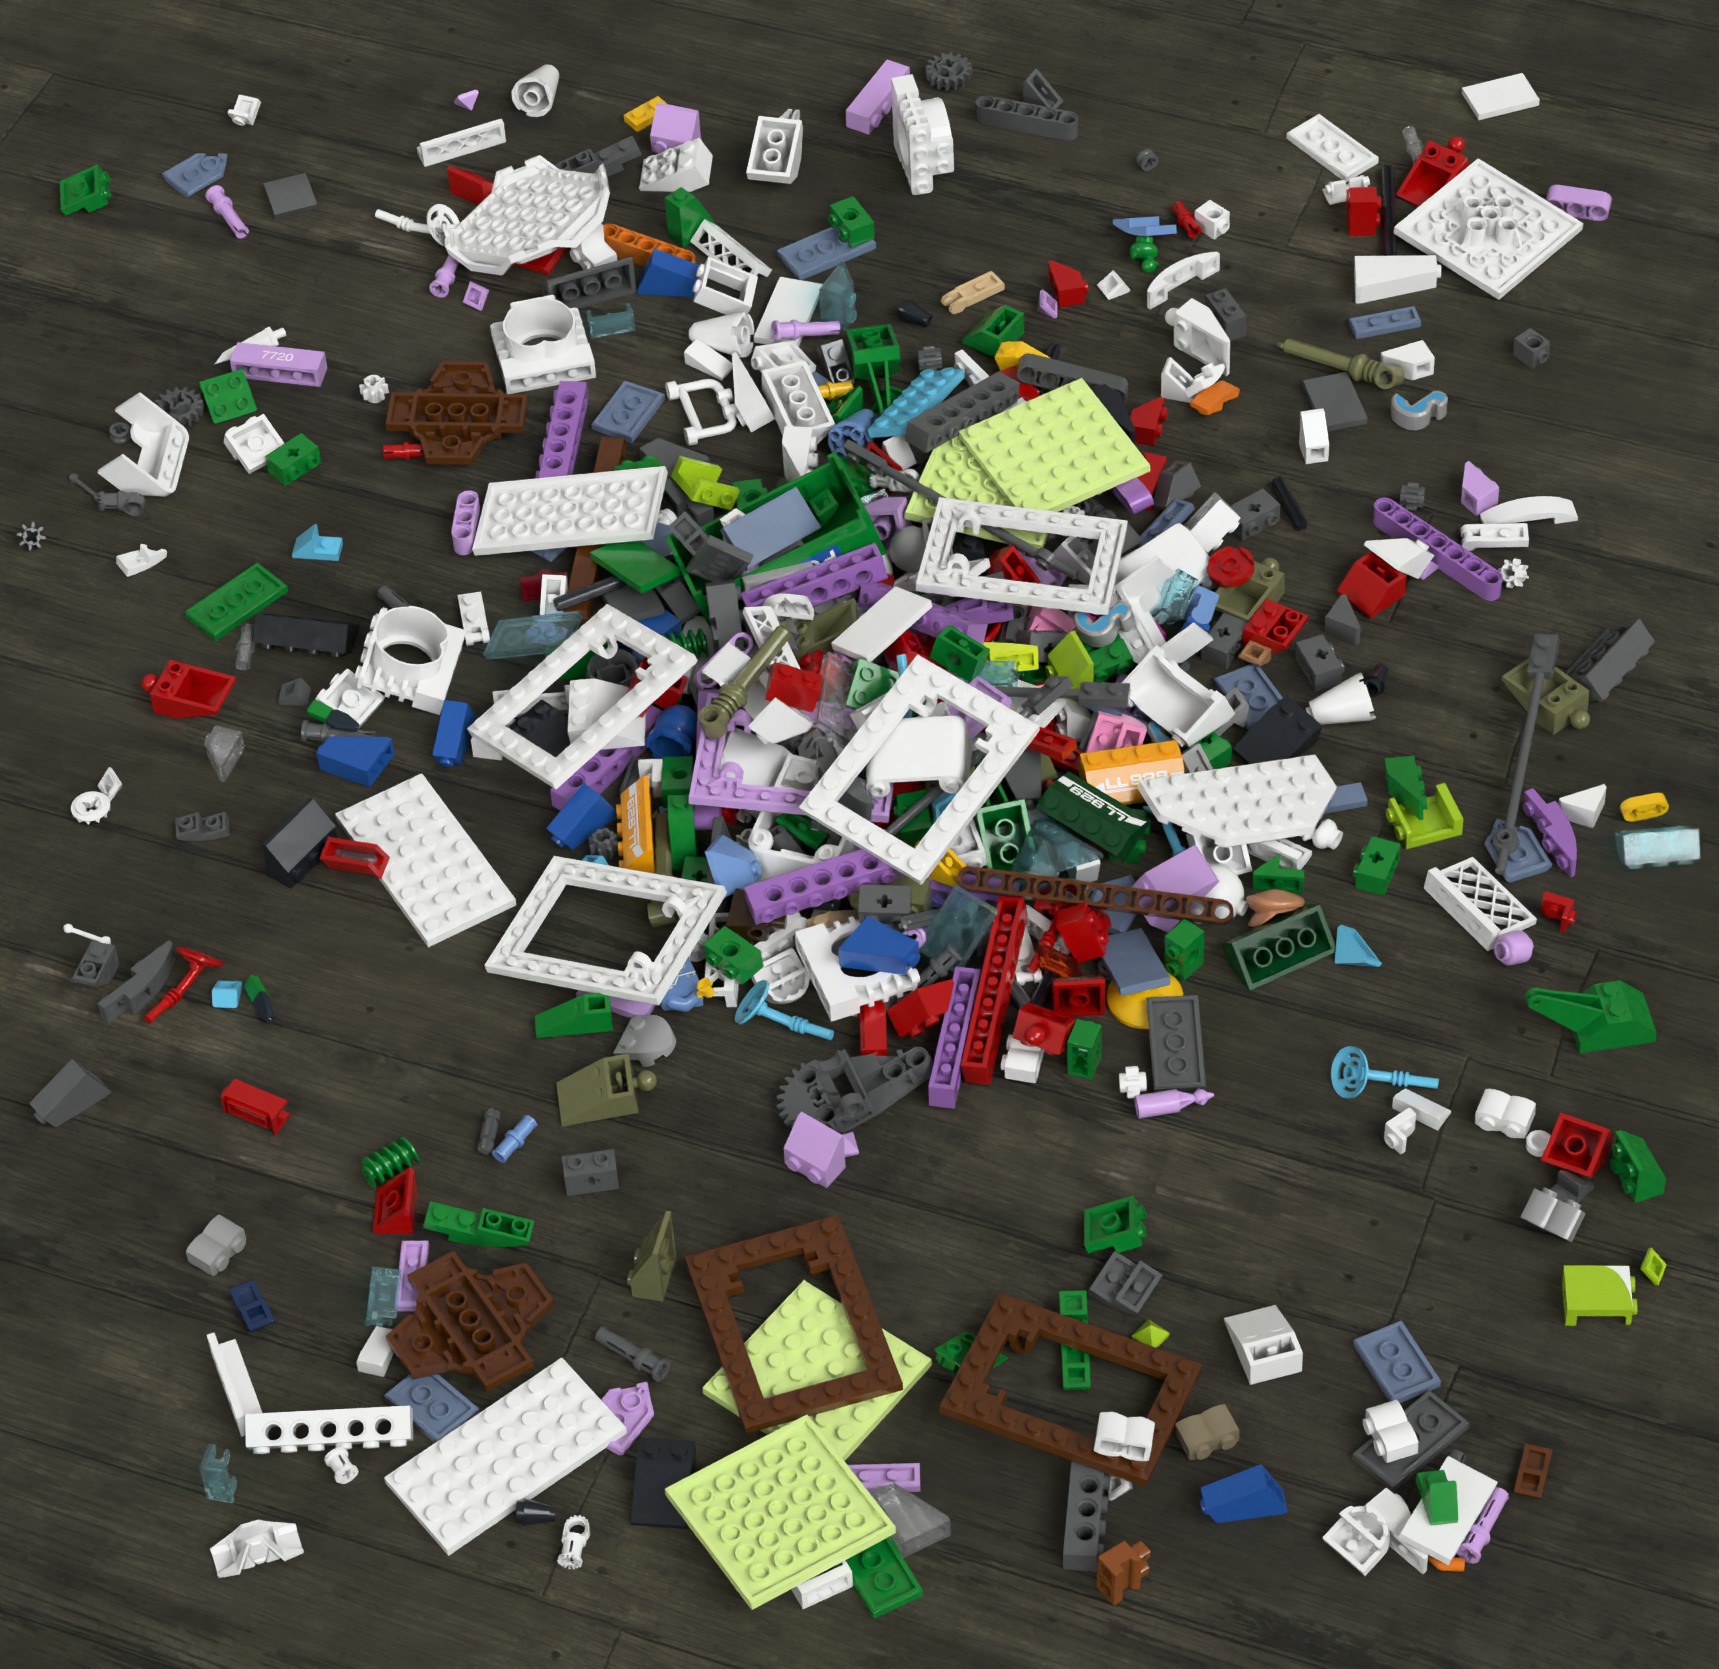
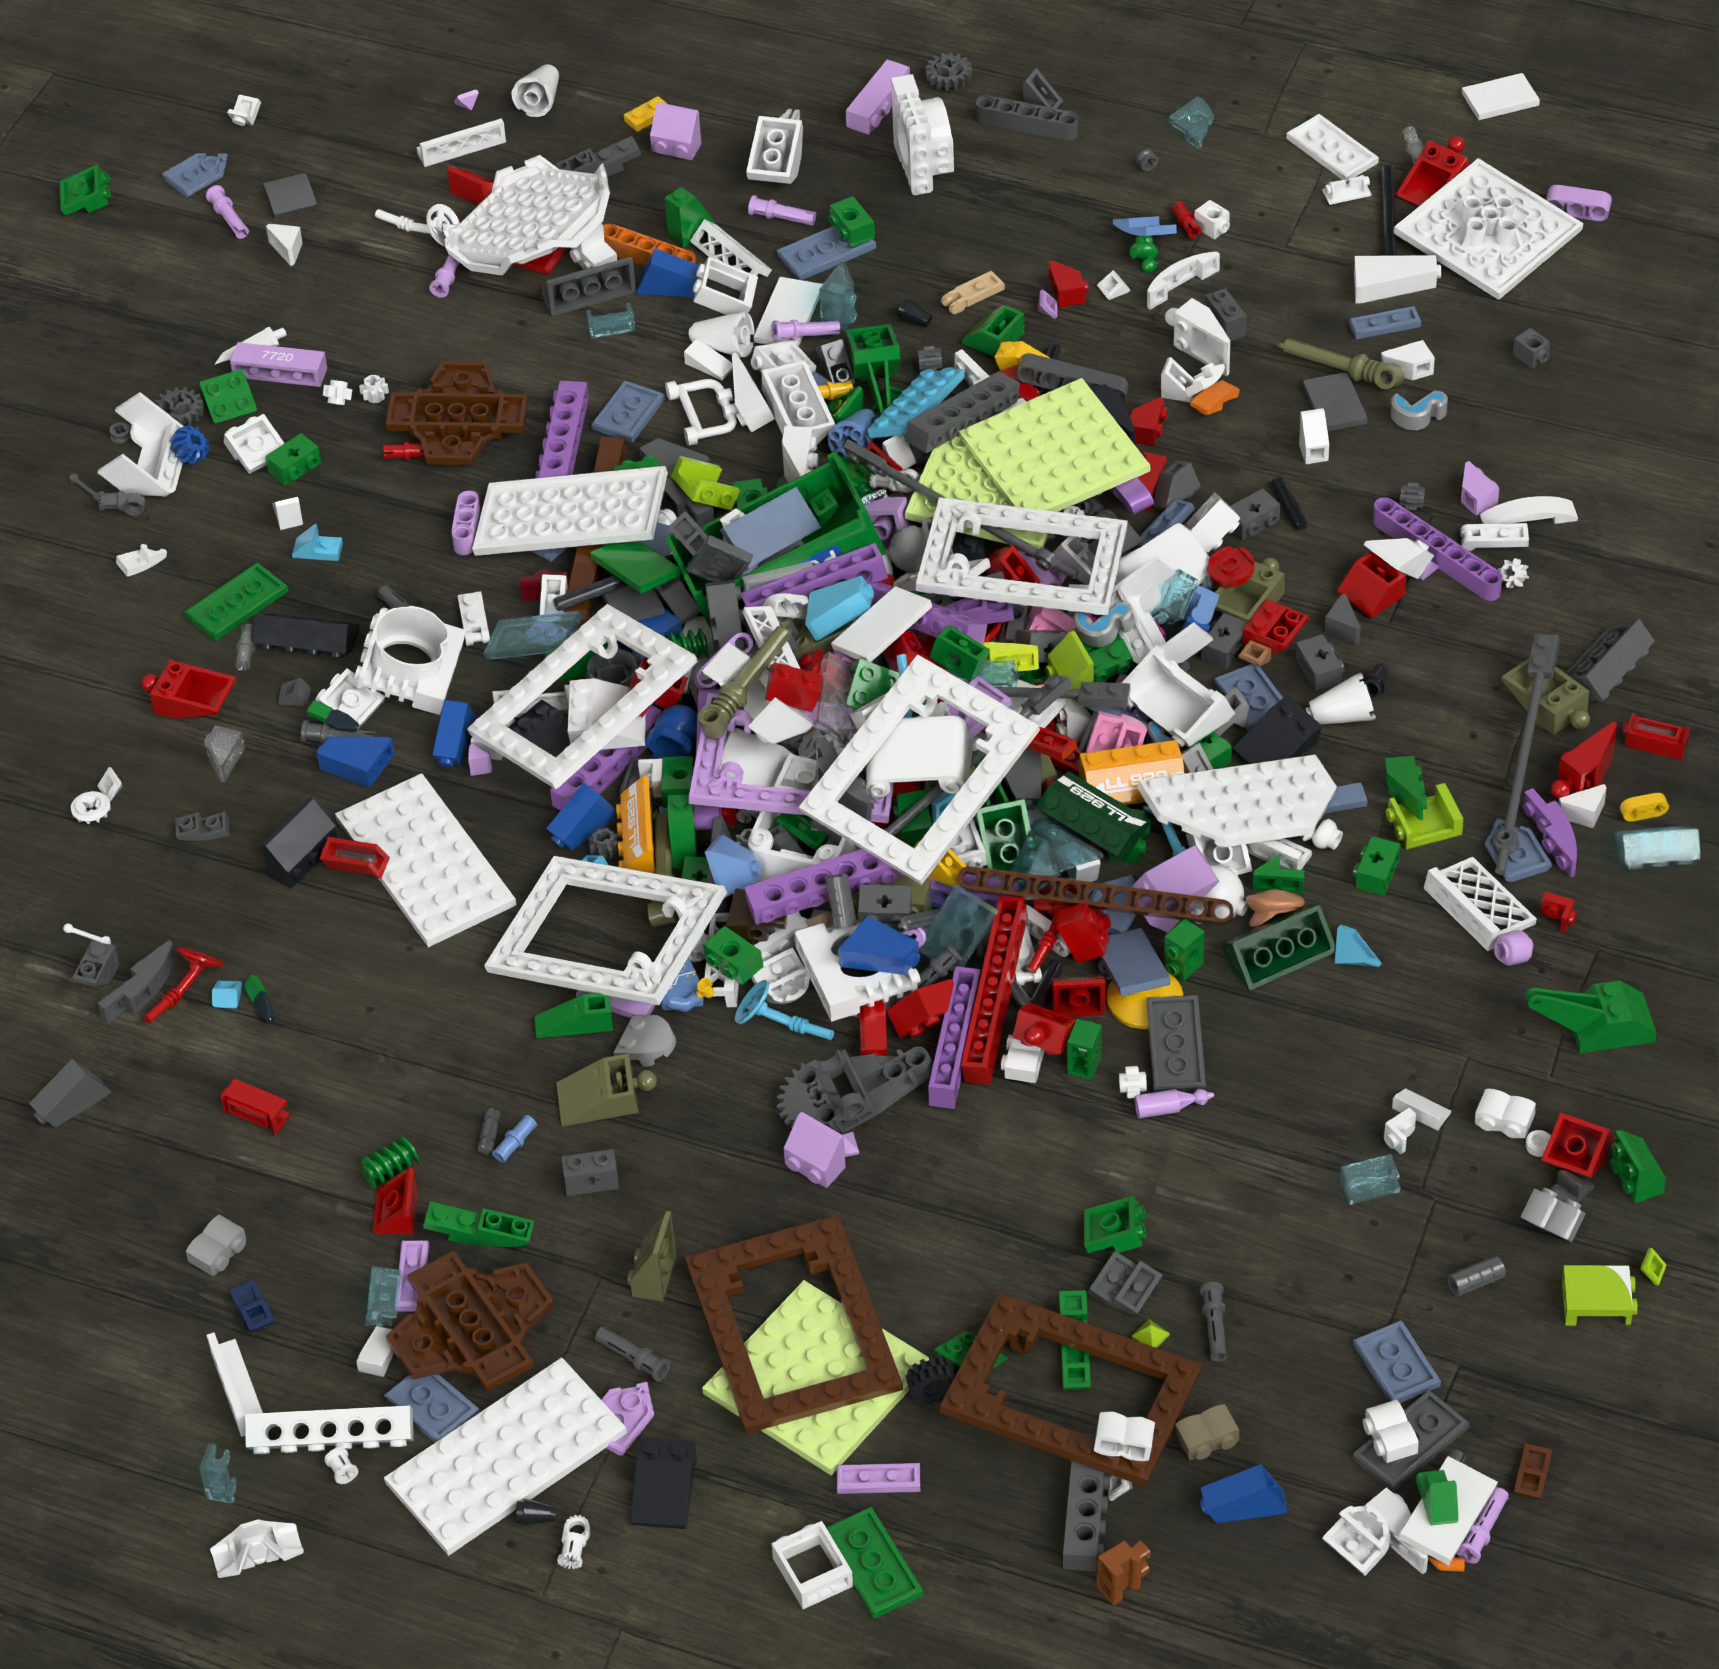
(24, 535): gear -> none
(189, 444): none -> blue gear
(285, 240): none -> white slope
(288, 513): none -> white slope
(337, 392): none -> white gear
(475, 296): lavender slope -> none
(479, 761): none -> lavender slope
(549, 361): white hose -> none
(677, 167): white slope -> none
(772, 209): none -> lavender pin
(780, 1511): yellowish green plate -> none
(837, 605): none -> medium azure slope
(841, 900): none -> dark grey axle
(915, 1520): clear slope -> none
(930, 1379): none -> black tyre
(1058, 962): clear red tile -> none
(1193, 121): none -> clear light blue slope
(1214, 1311): none -> dark grey pin
(1265, 1344): white slope -> none
(1362, 210): red brick -> none
(1362, 1072): medium azure dish -> none
(1370, 1179): none -> clear light blue hinge
(1476, 1276): none -> dark grey axle
(1585, 764): none -> red slope
(1656, 737): none -> red window

